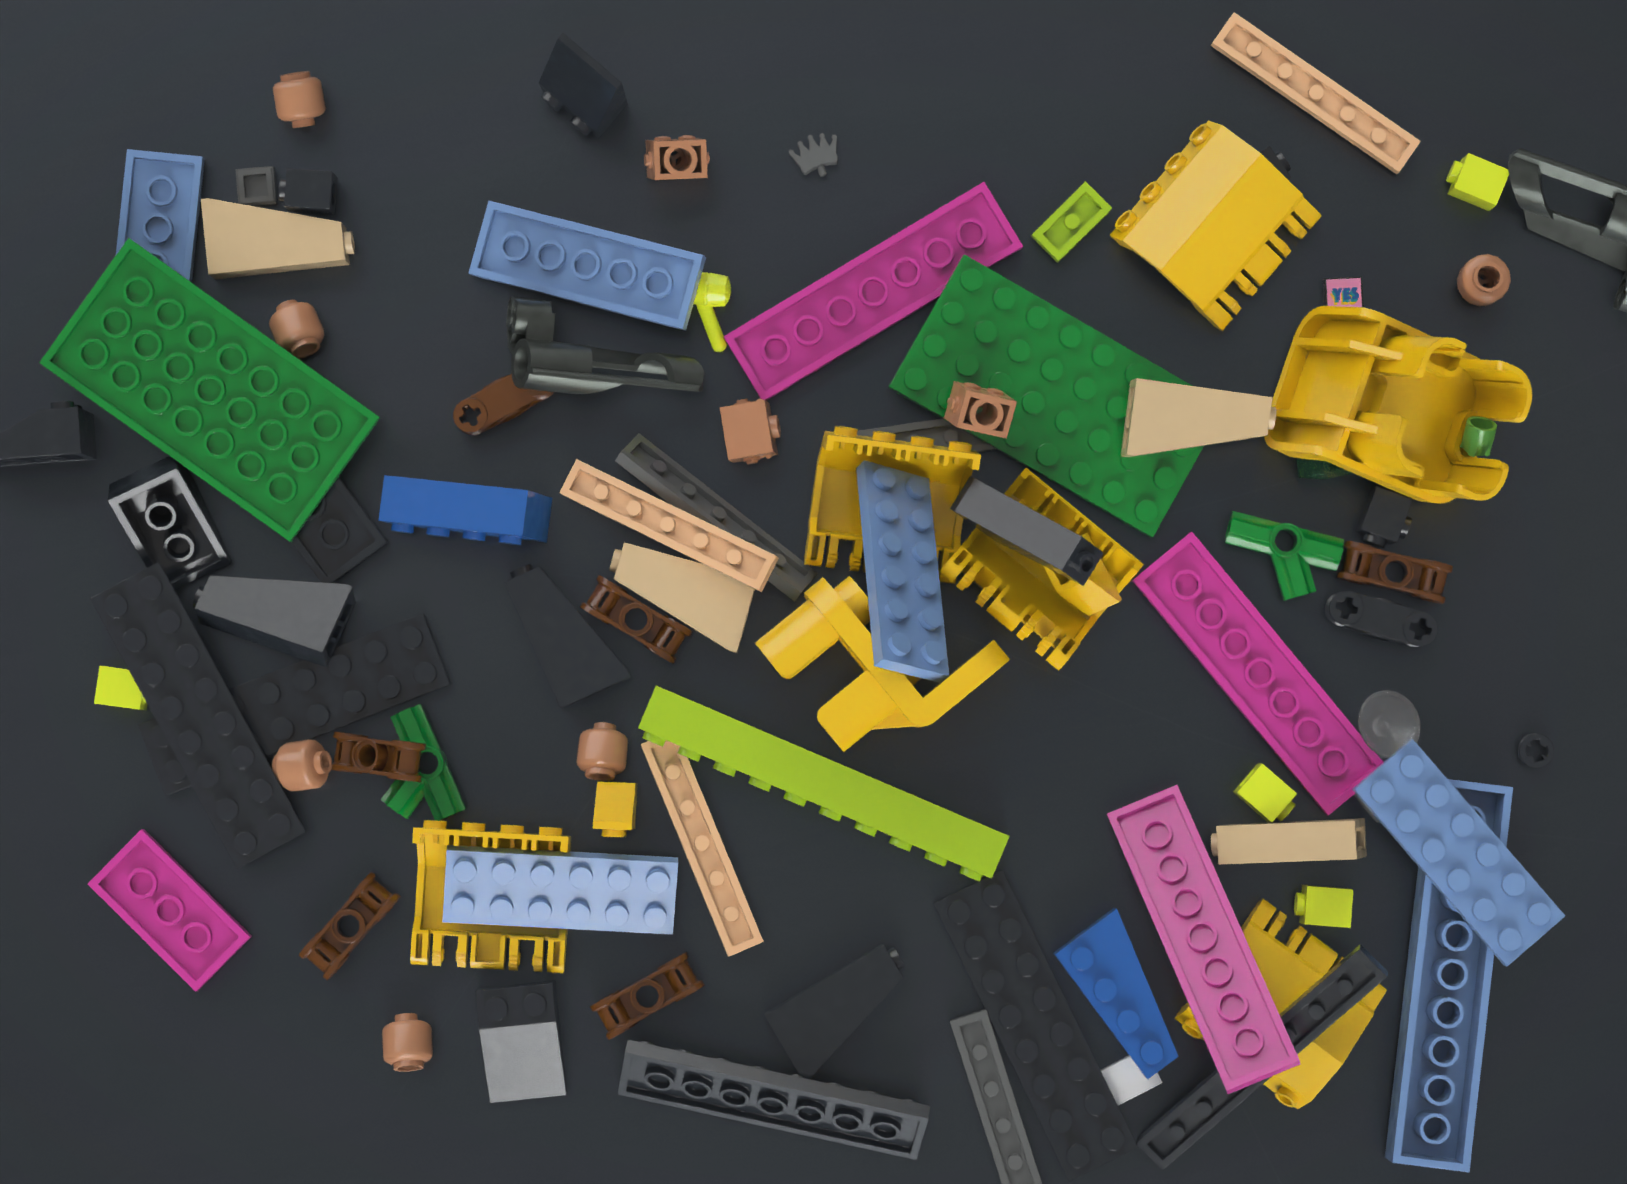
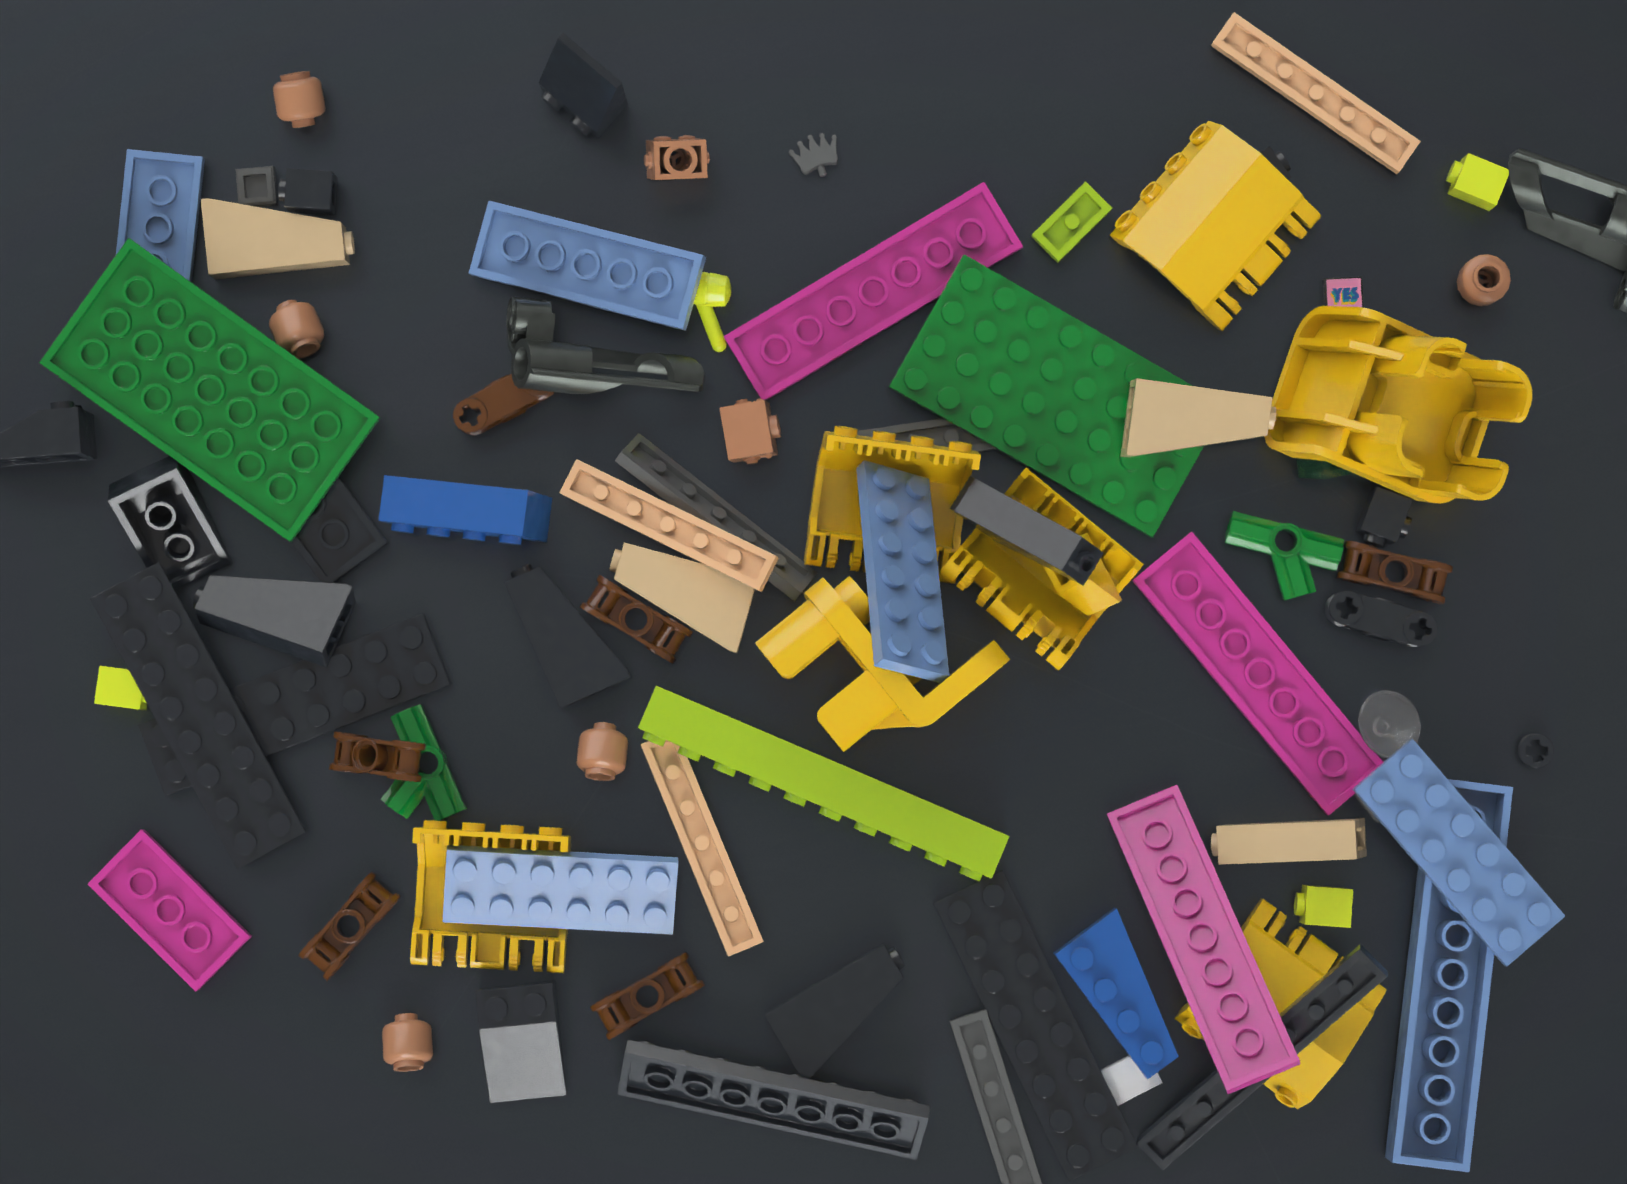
(302, 765): nougat head -> none
(615, 808): yellow slope -> none
(980, 409): nougat head -> none
(1266, 794): neon yellow brick -> none
(1478, 436): bright green hose -> none

